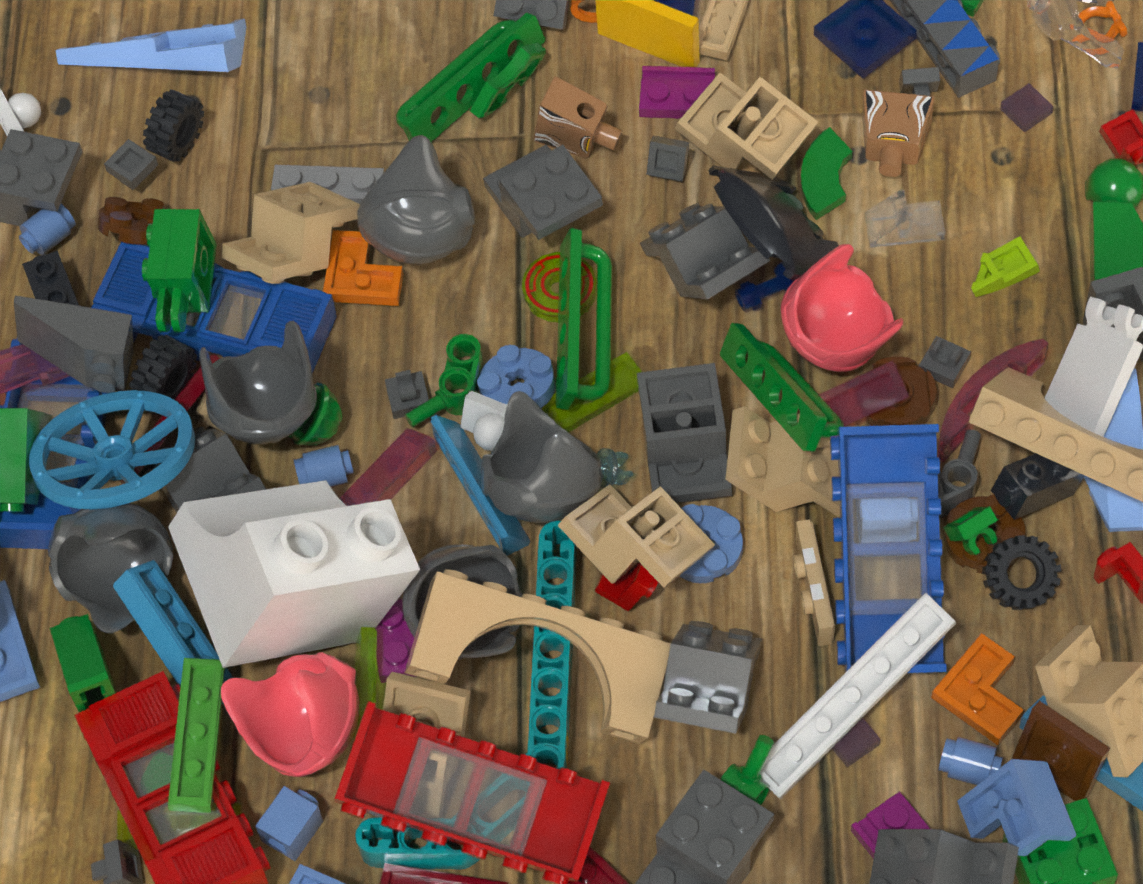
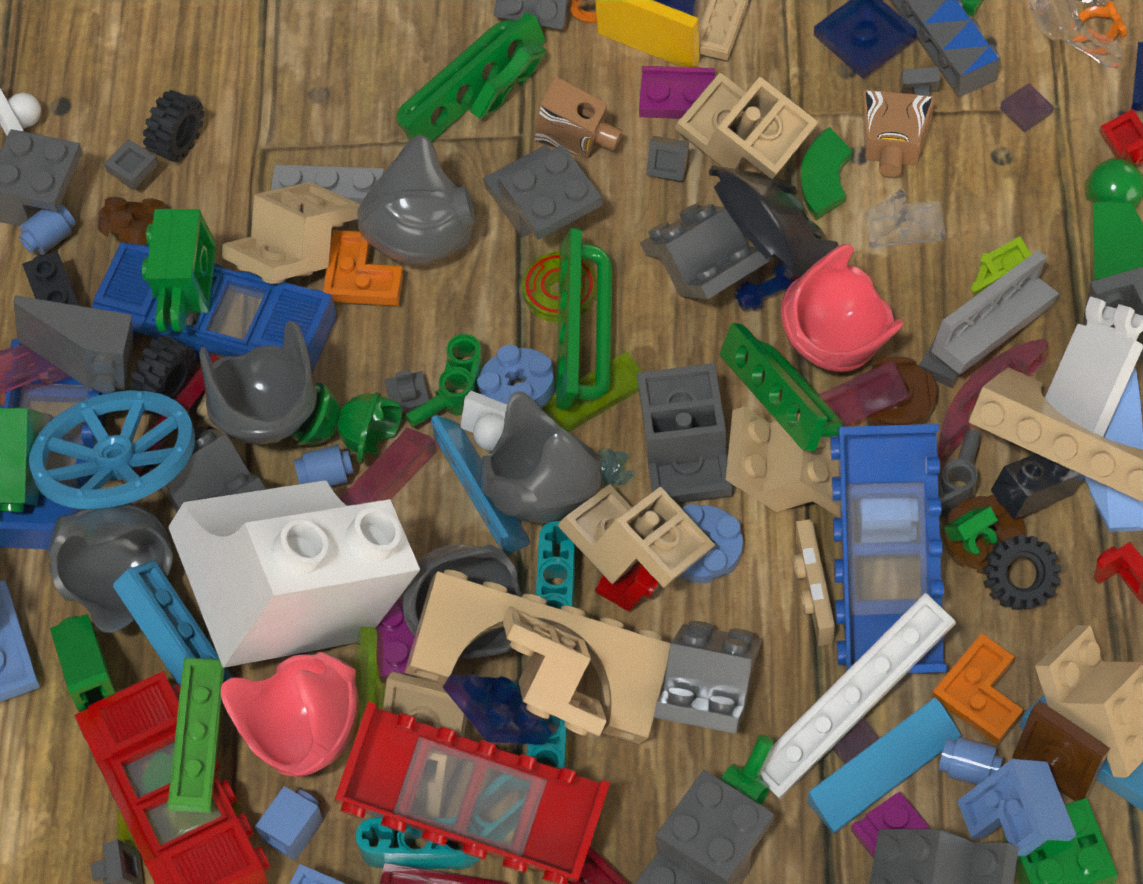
(195, 49): light blue wedge -> none
(368, 421): none -> green piece
(496, 709): none -> clear blue plate
(553, 672): none -> tan bracket
(882, 766): none -> dark azure slope
(994, 315): none -> light grey fence

